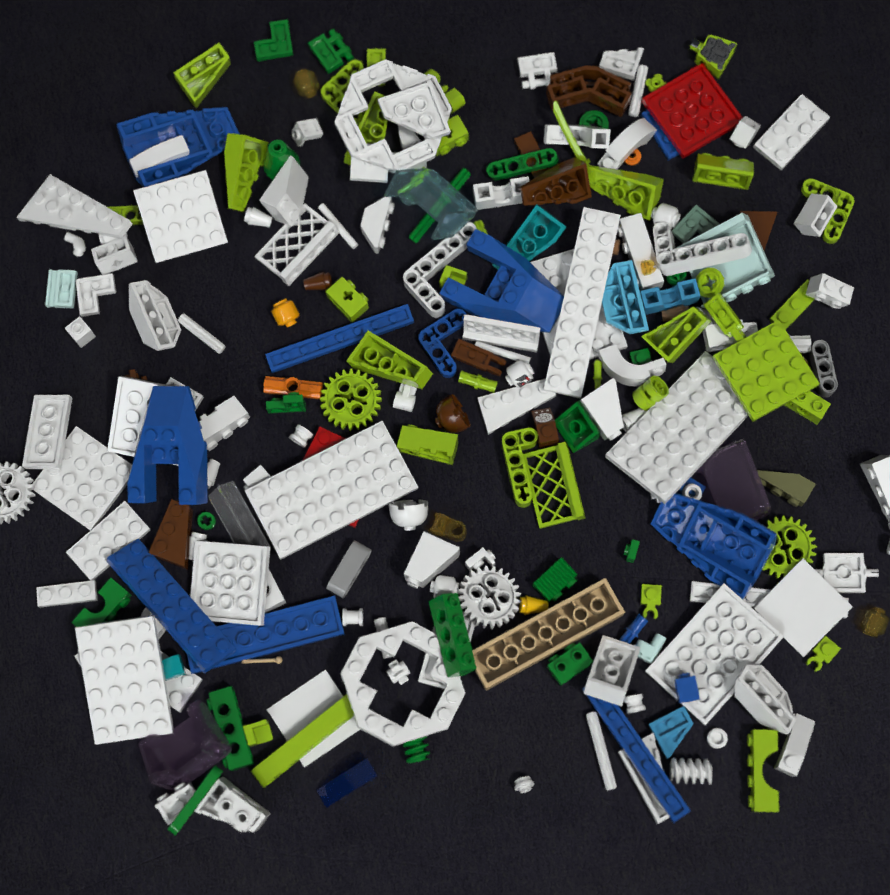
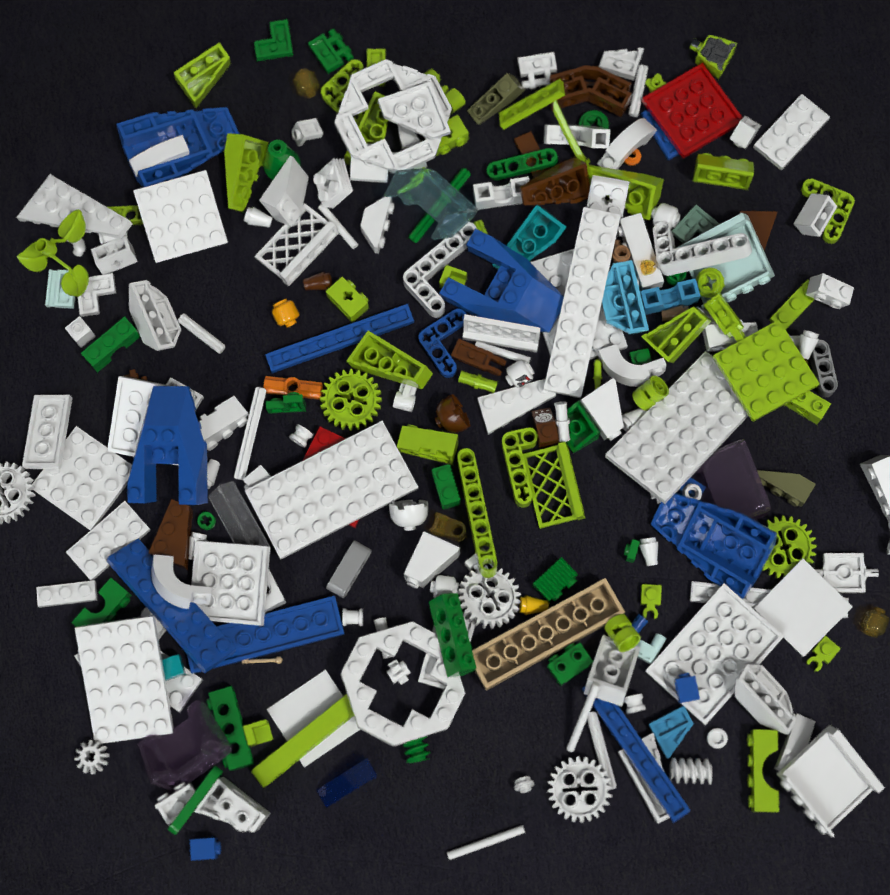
(35, 255): none -> lime plant
(85, 756): none -> white gear
(101, 350): none -> green arch
(173, 589): none -> white arch
(205, 848): none -> blue brick
(250, 433): none -> white axle
(333, 183): none -> white brick
(446, 486): none -> green brick
(480, 520): none -> lime beam
(485, 842): none -> white bar
(497, 98): none -> olive slope
(532, 103): none -> lime tile
(562, 421): none -> white pin
(579, 771): none -> white gear
(583, 716): none -> white bar
(604, 186): none -> white brick
(620, 254): none -> medium nougat cone
(623, 634): none -> lime wheel
(649, 550): none -> white cone
(807, 343): none -> white cone
(828, 779): none -> white panel

